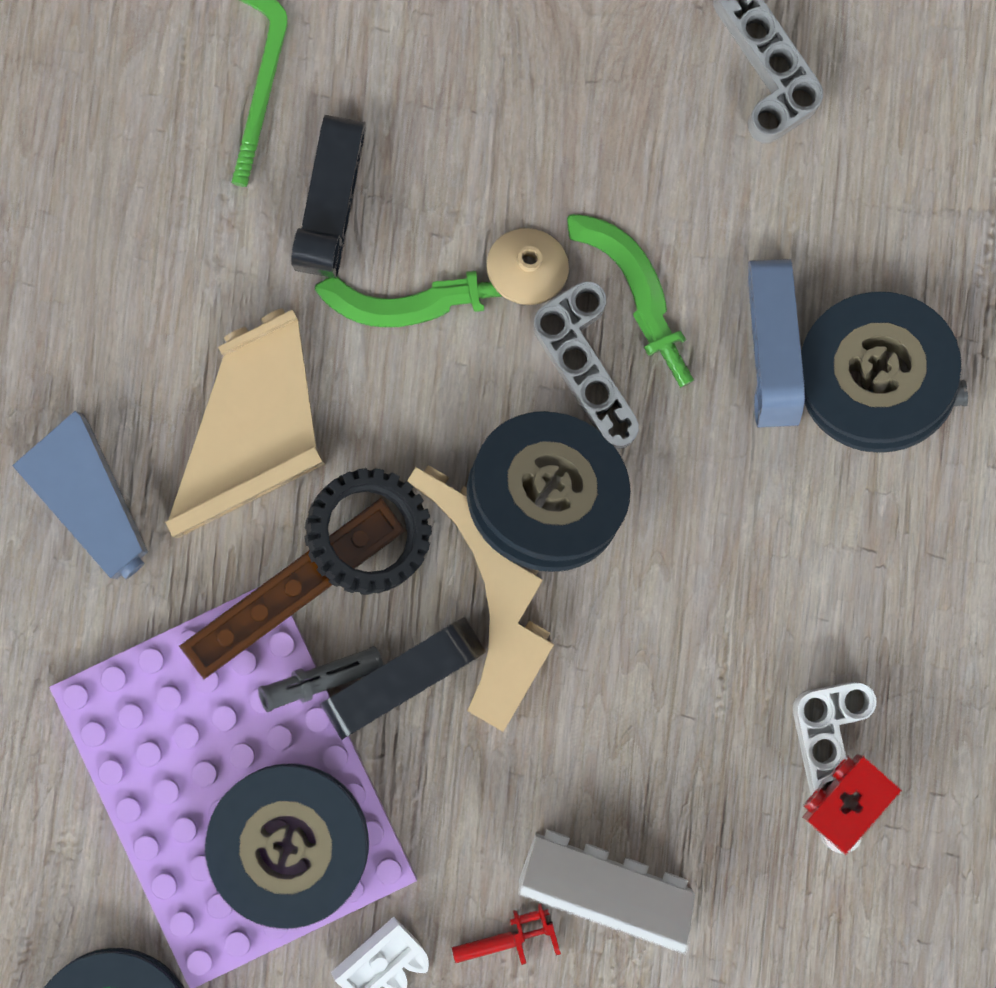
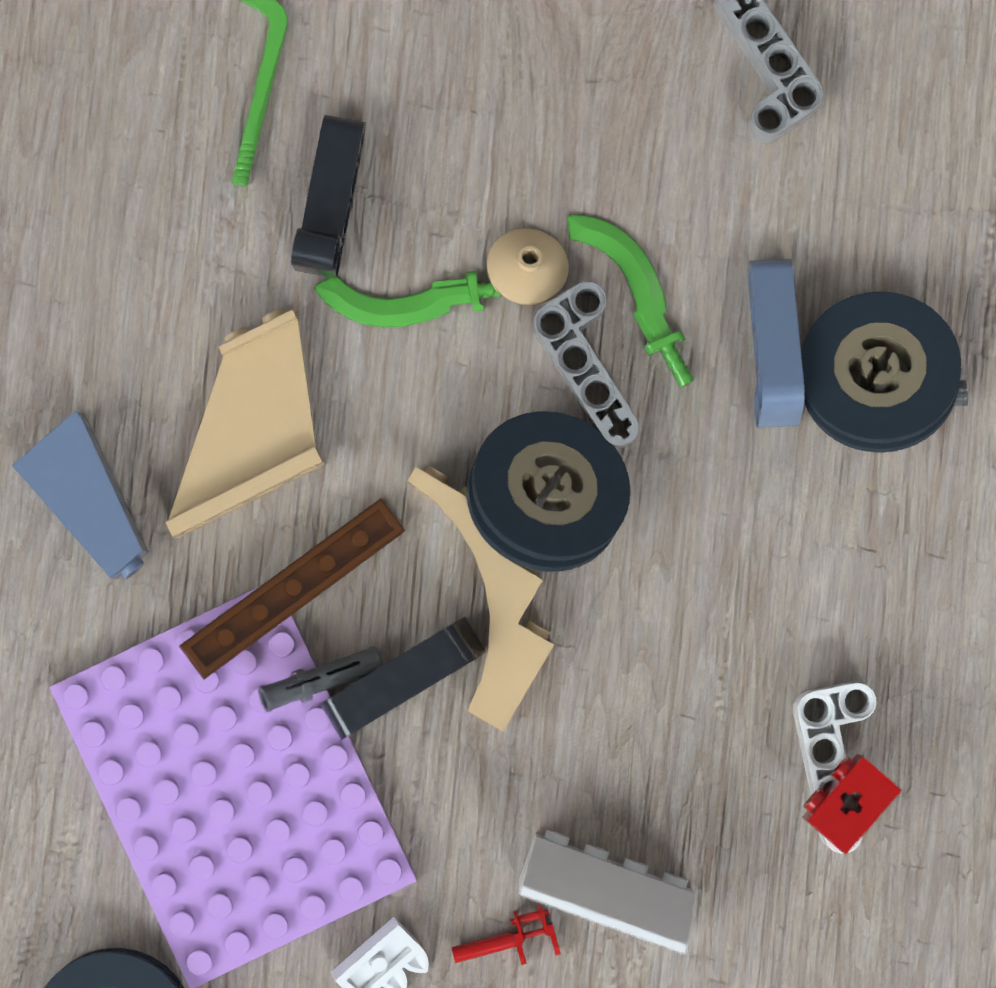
(239, 831): black wheel -> none
(408, 504): black tyre -> none

